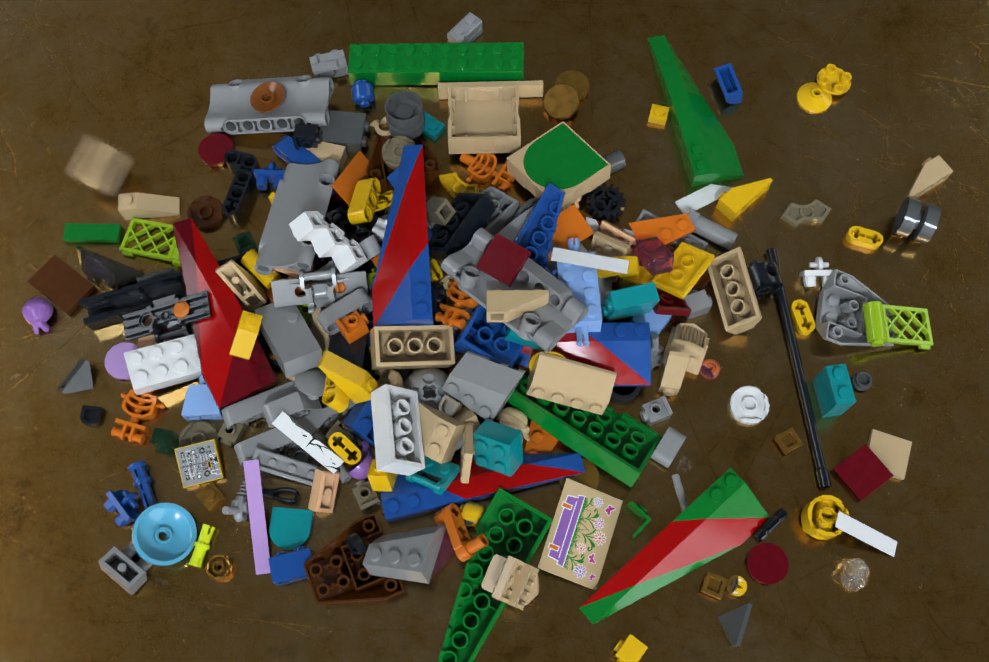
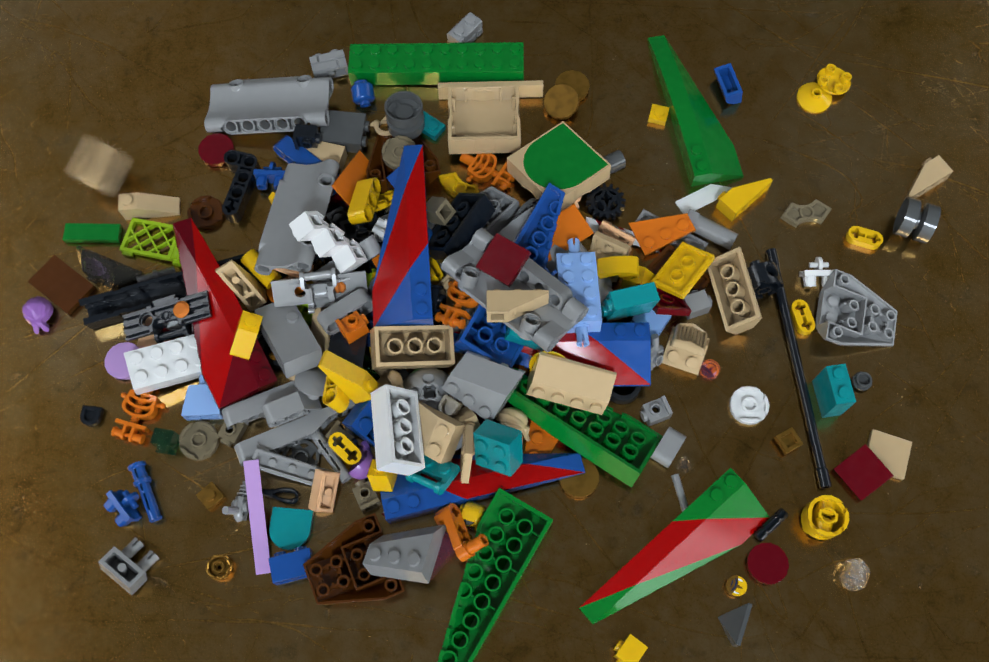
(78, 378): dark grey slope -> none
(174, 523): medium azure dish -> none
(199, 463): light grey tile -> none
(201, 545): neon yellow pin -> none
(244, 242): clear green brick -> none
(267, 97): dark orange dish -> none
(308, 442): white sticker -> none
(355, 544): black tile -> none
(511, 581): tan piece -> none
(580, 534): sticker -> none
(590, 260): white sticker -> none
(641, 513): green bracket -> none
(654, 255): clear pink brick -> none
(673, 373): tan slope -> none
(714, 585): pearl gold plate -> none
(866, 534): white sticker -> none
(878, 325): lime piece -> none

